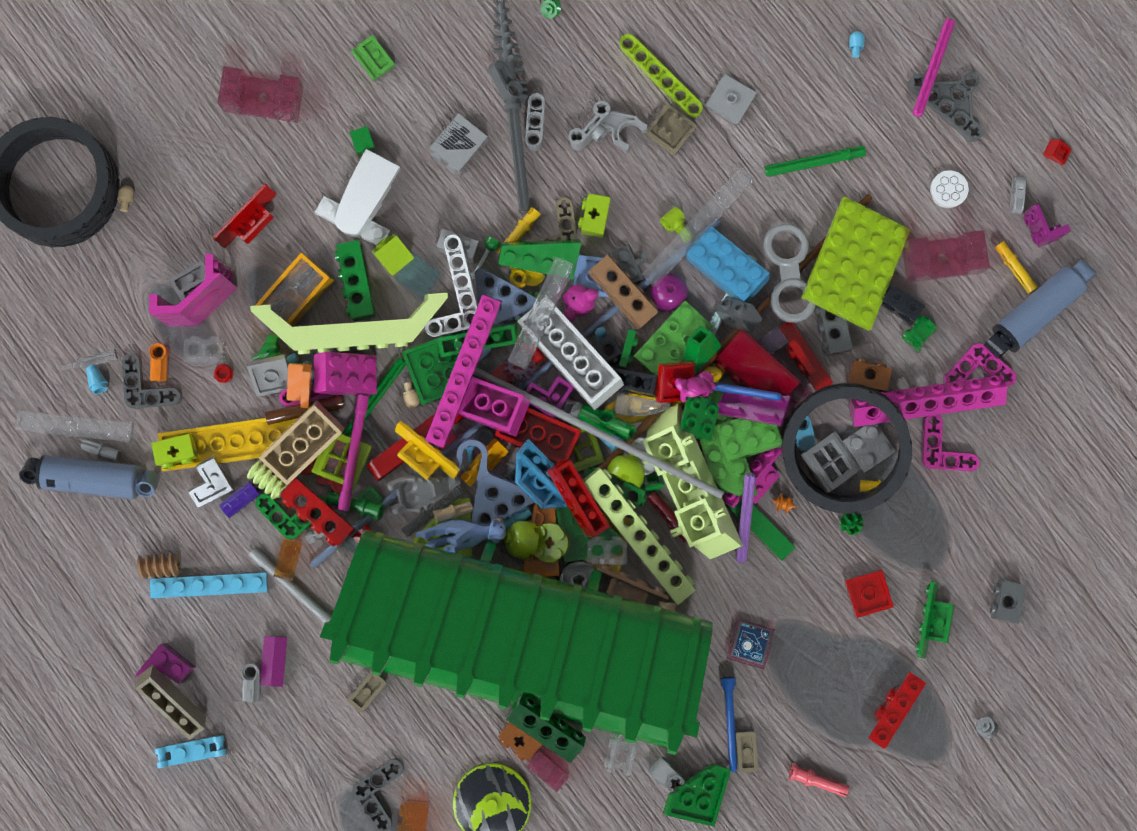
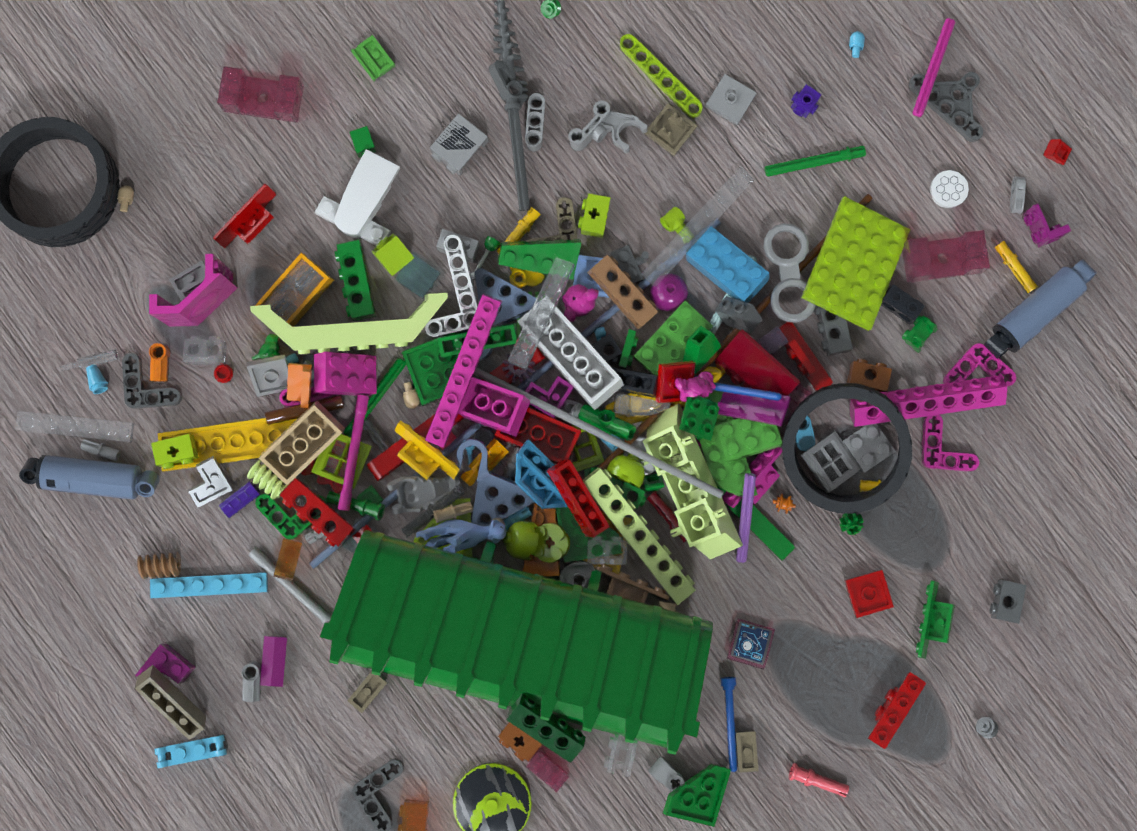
(805, 101): none -> dark purple brick

